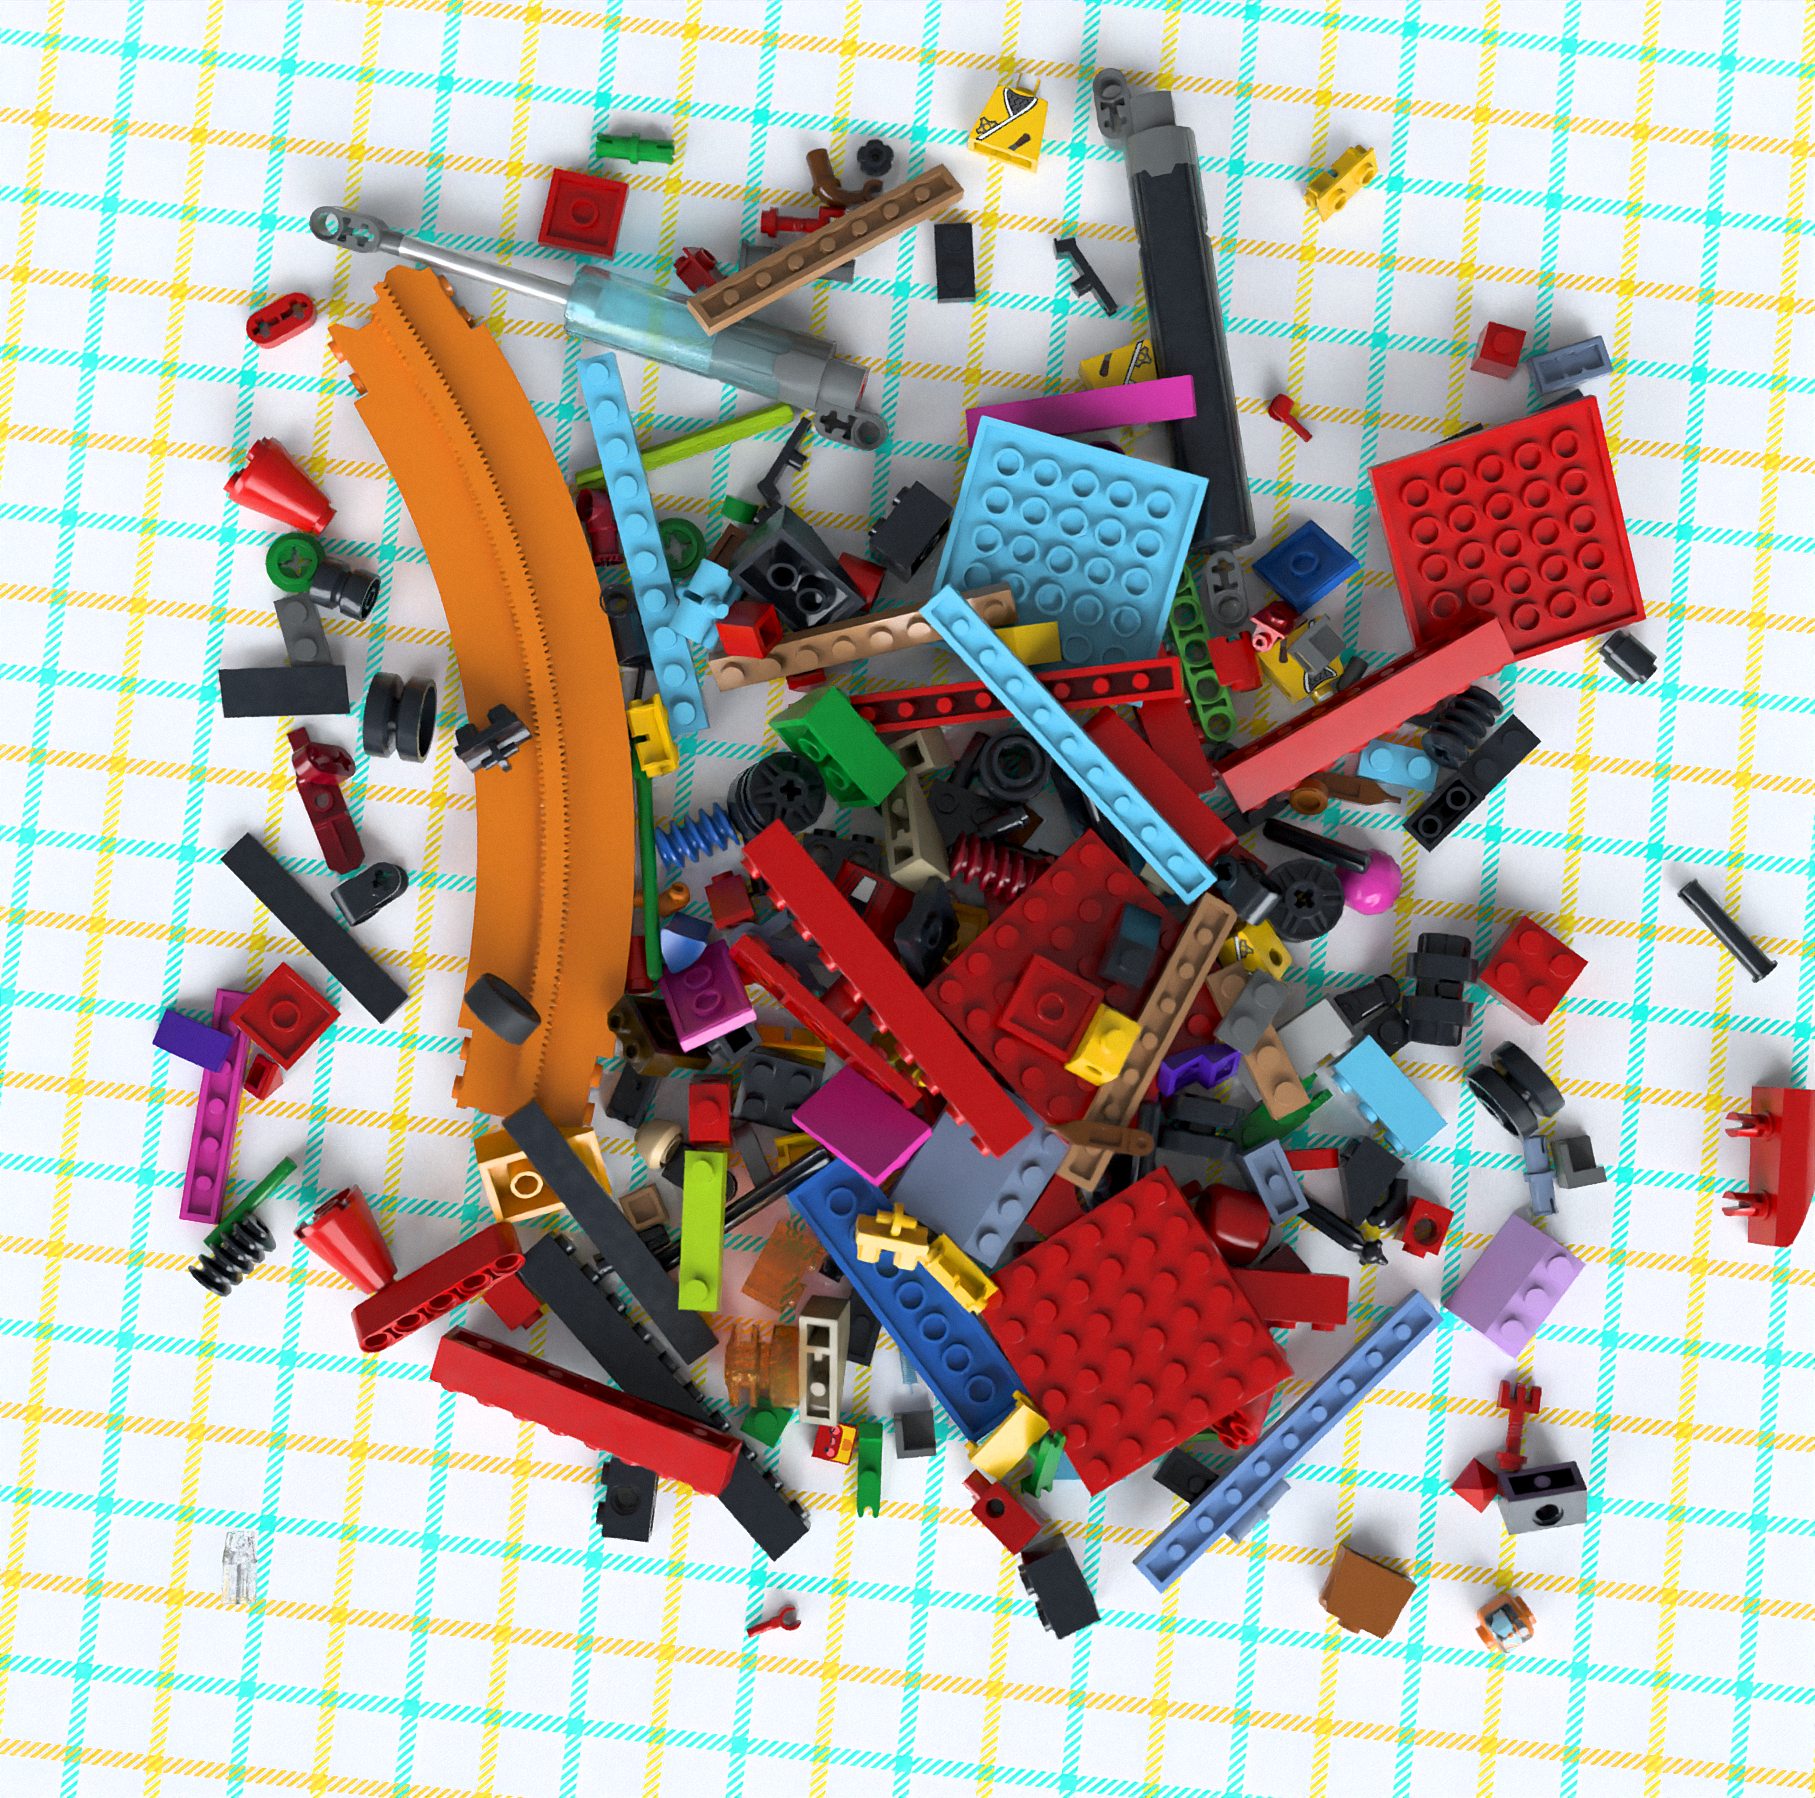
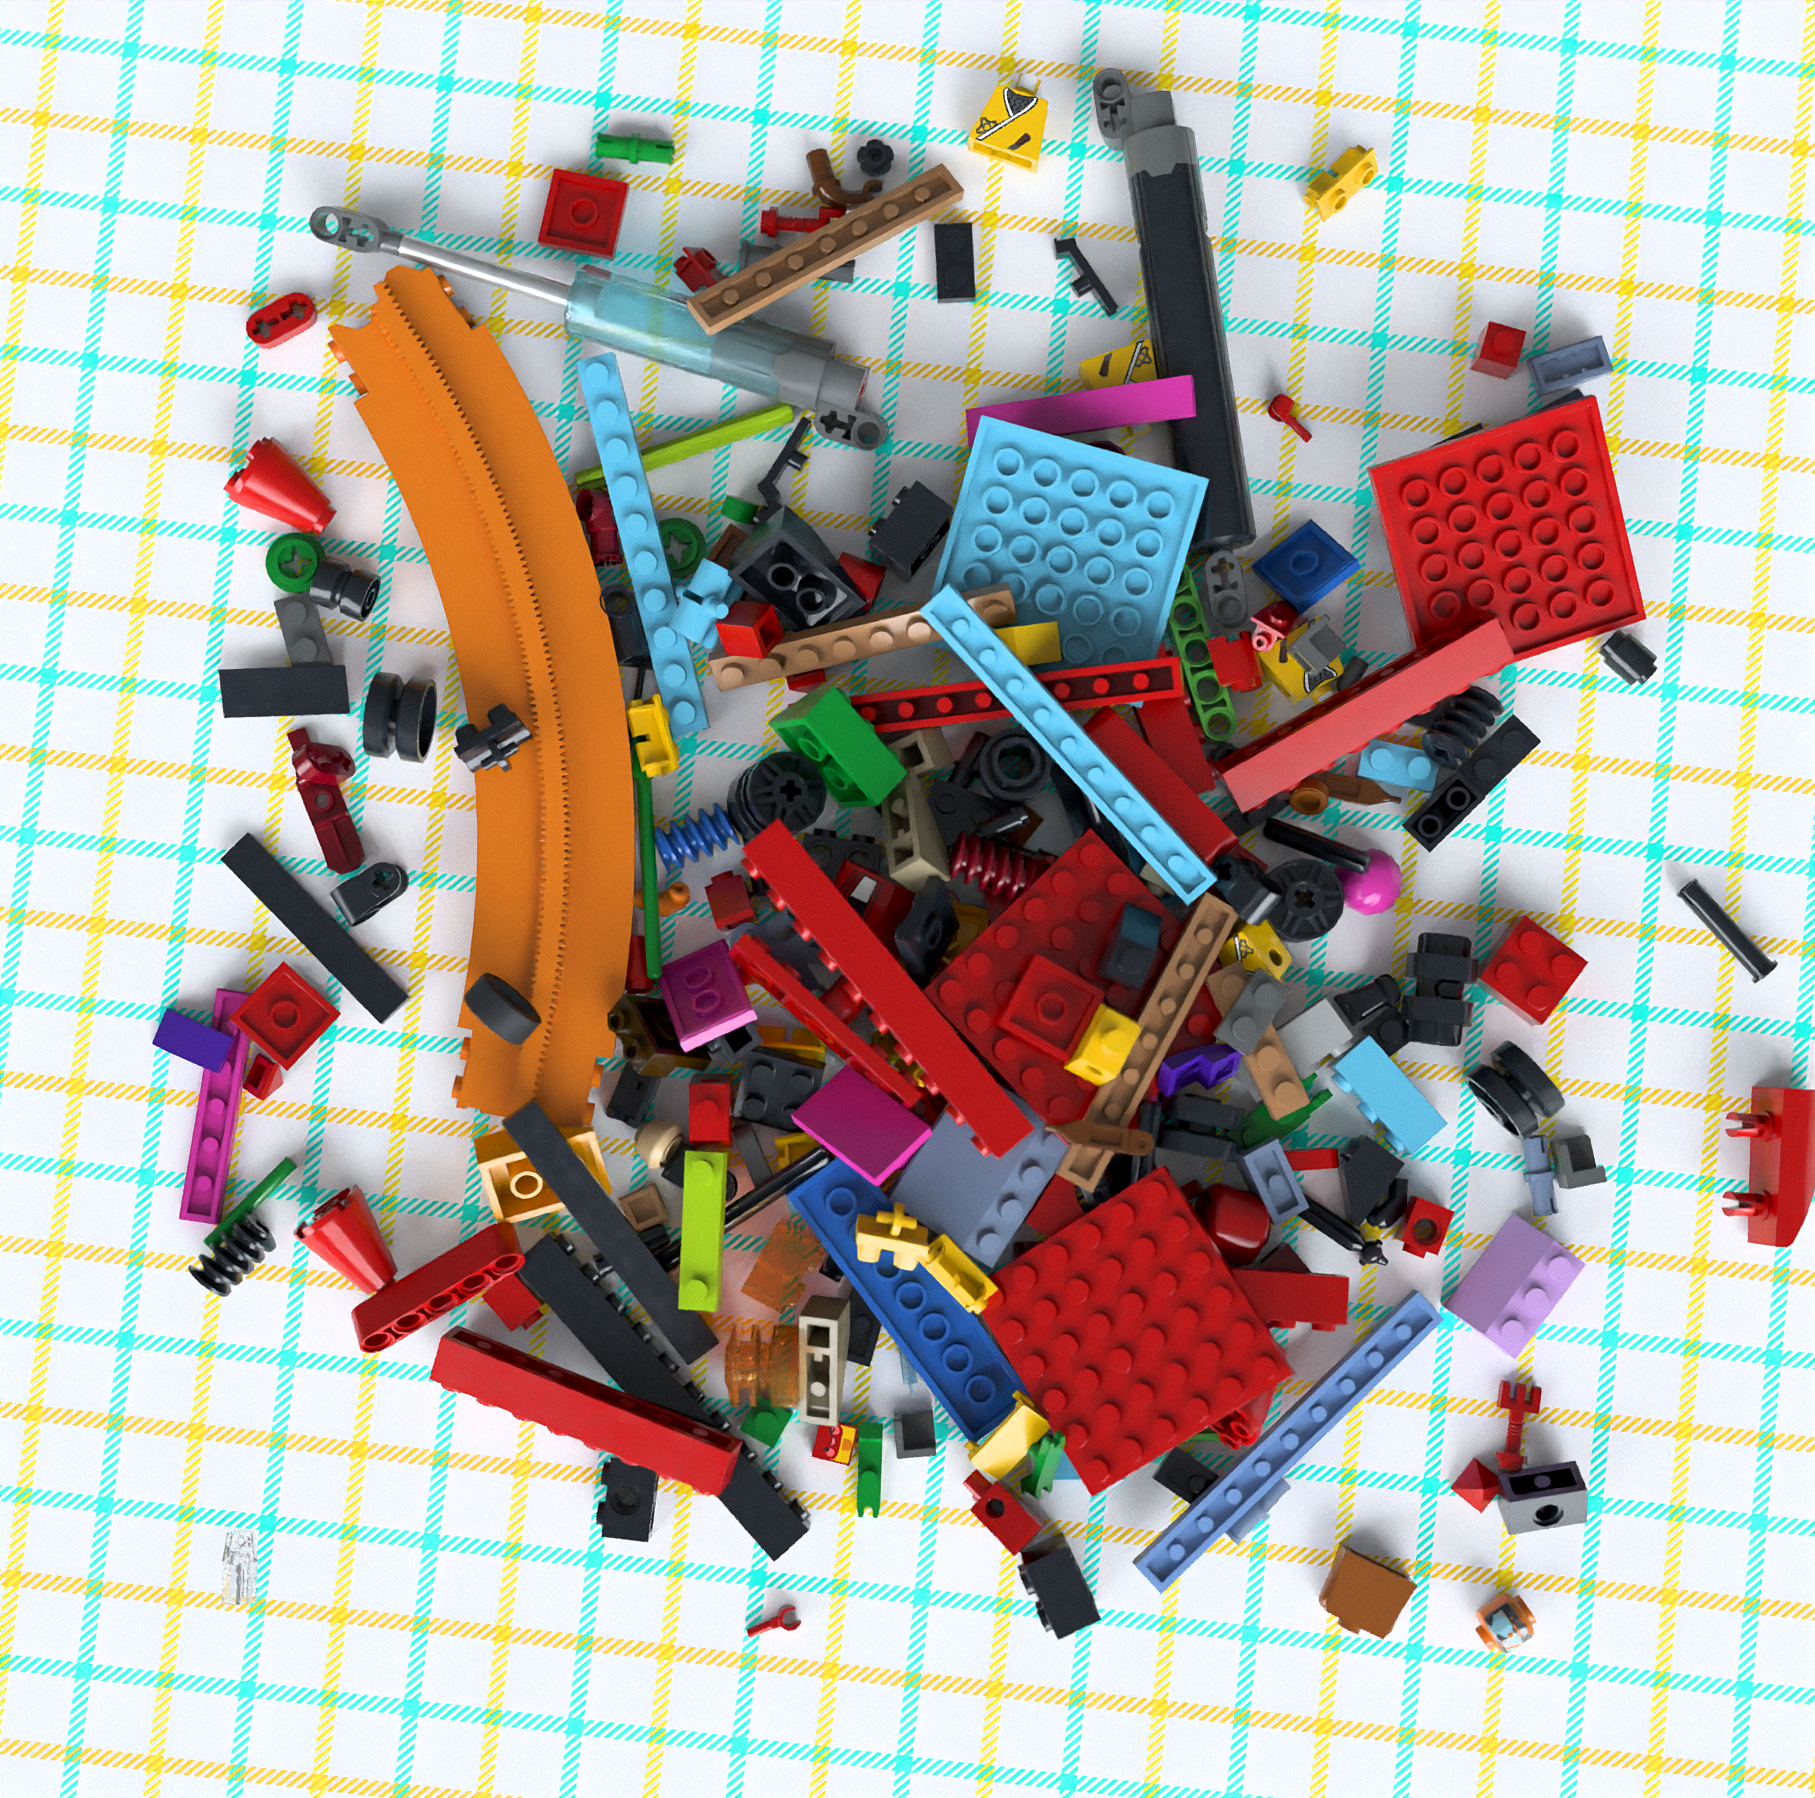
(684, 941): blue tile -> none

